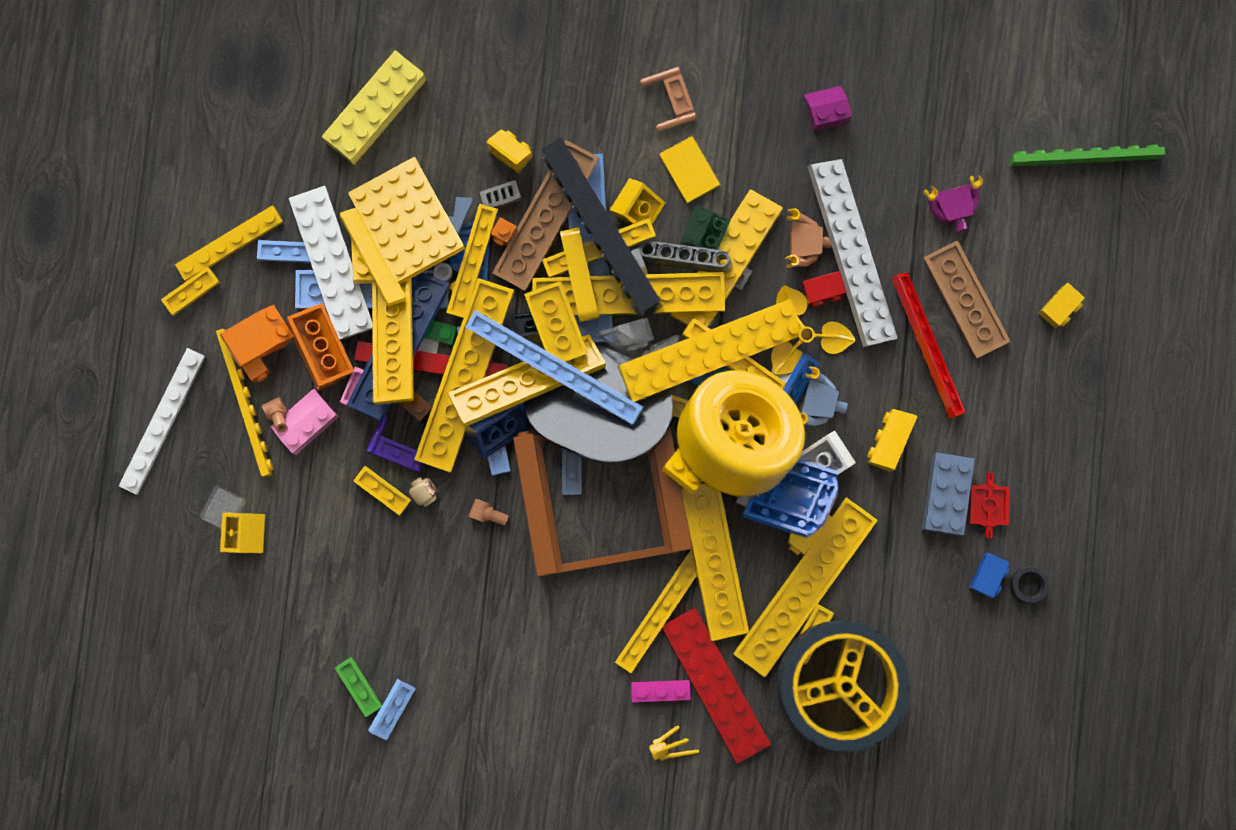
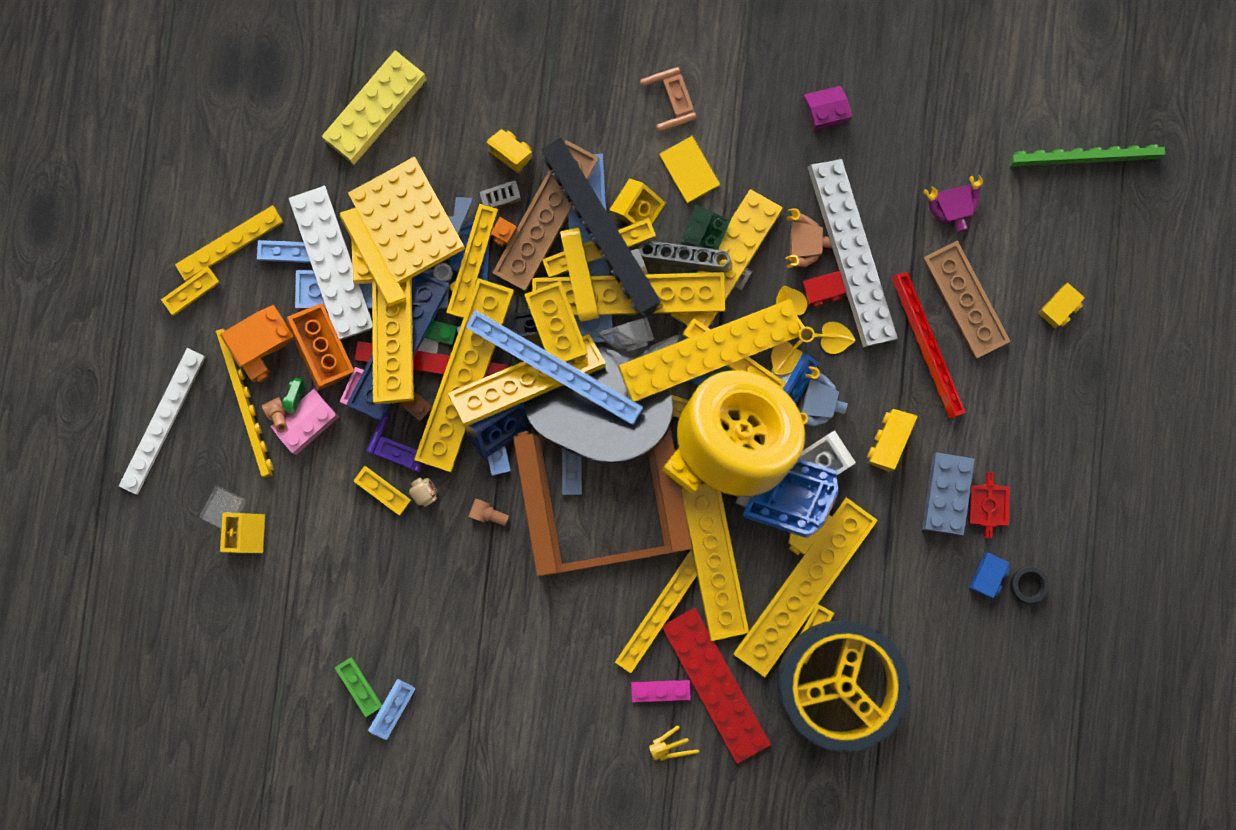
(295, 393): none -> green plate

